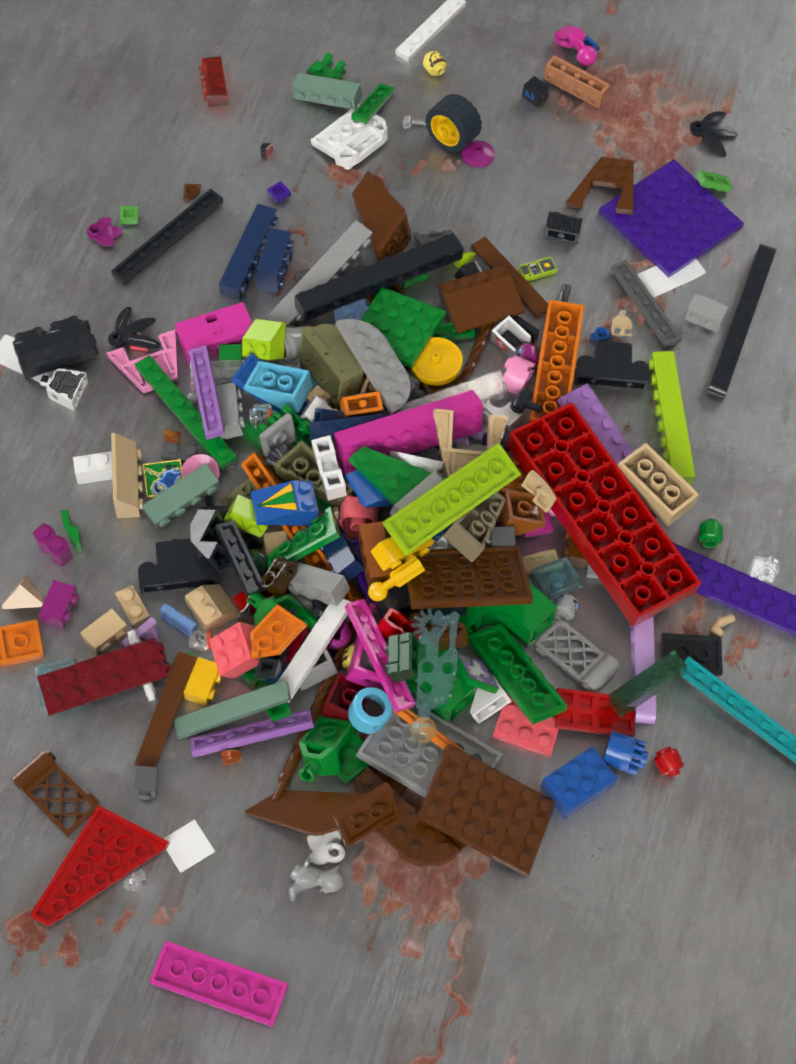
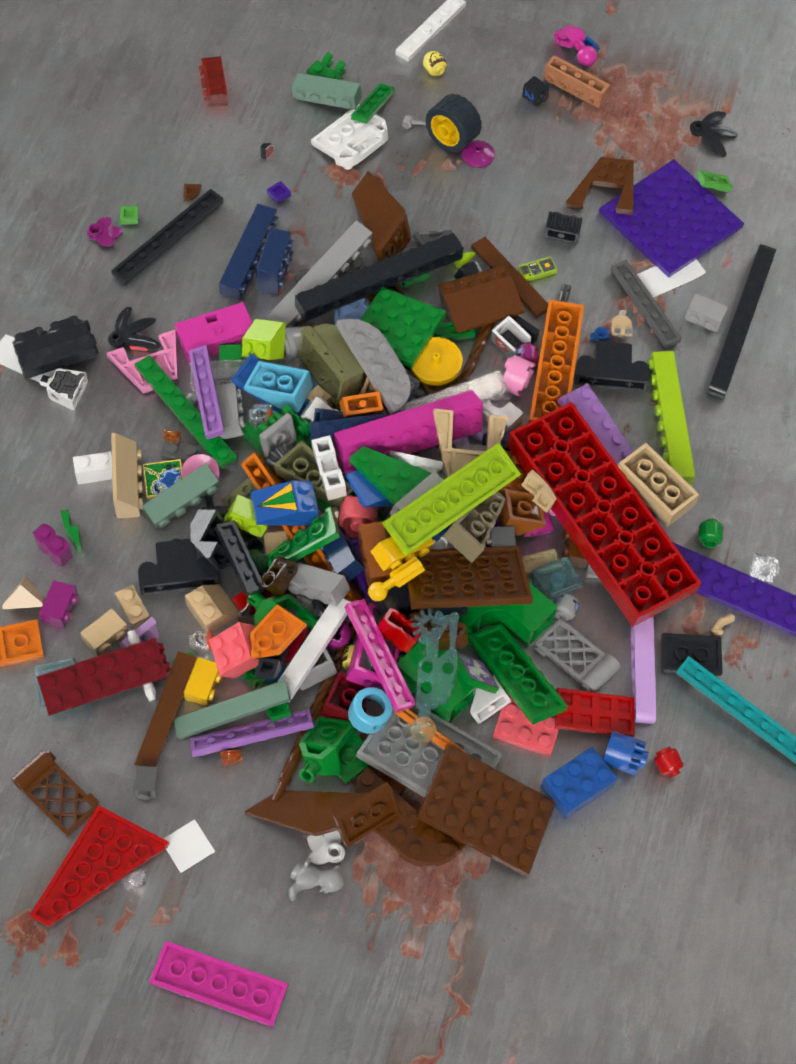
(177, 620): medium blue plate -> none
(402, 657): dark green brick -> none
(522, 401): black piece -> none
(647, 684): clear green brick -> none

